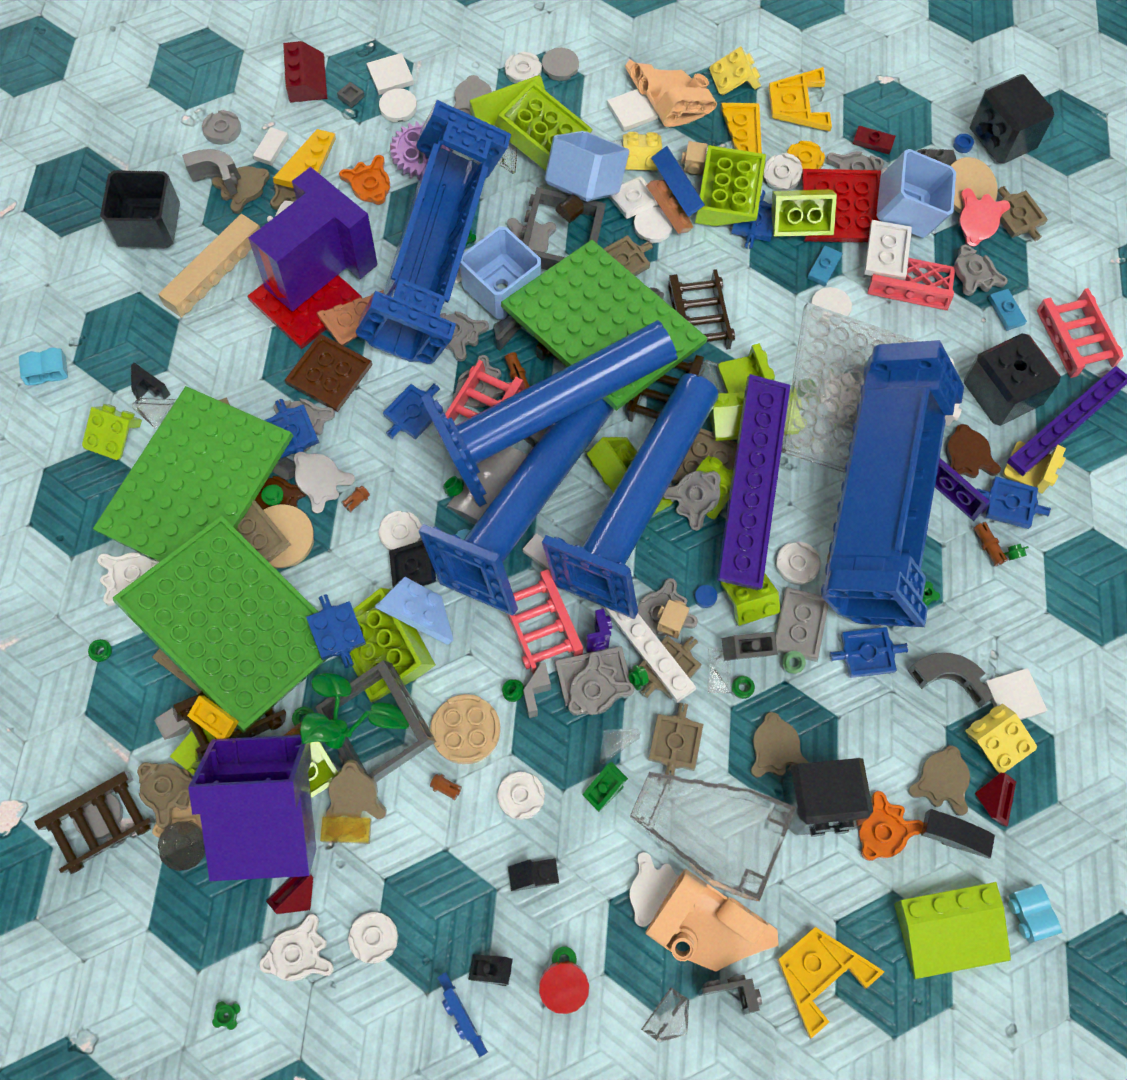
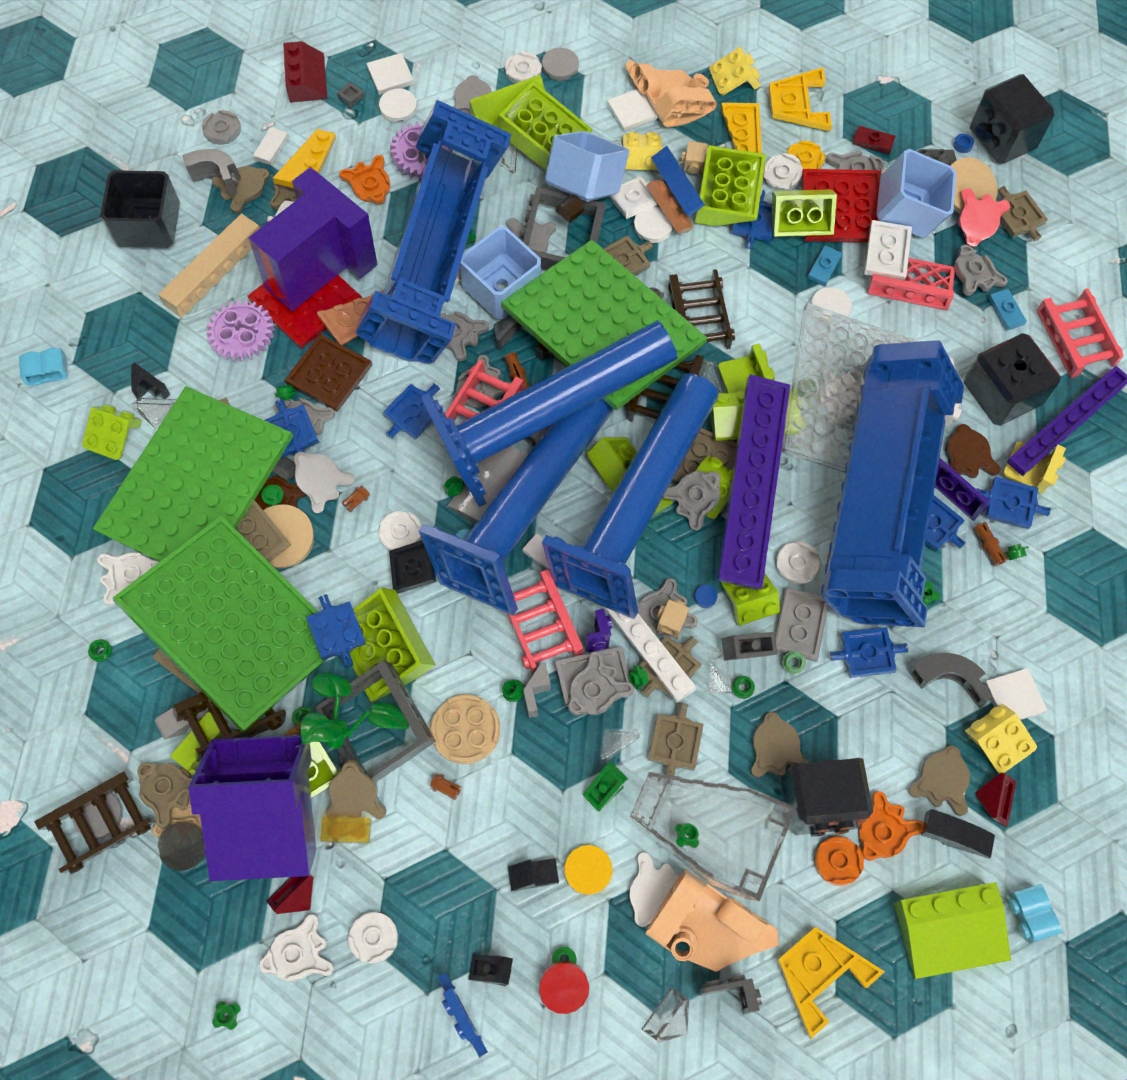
(212, 718): yellow plate -> none
(240, 330): none -> lavender gear
(285, 392): none -> green plate
(418, 608): light blue wing -> none
(521, 795): white tile -> none
(588, 870): none -> yellow tile
(689, 830): none -> green plate
(839, 861): none -> orange tile
(943, 526): none -> blue plate

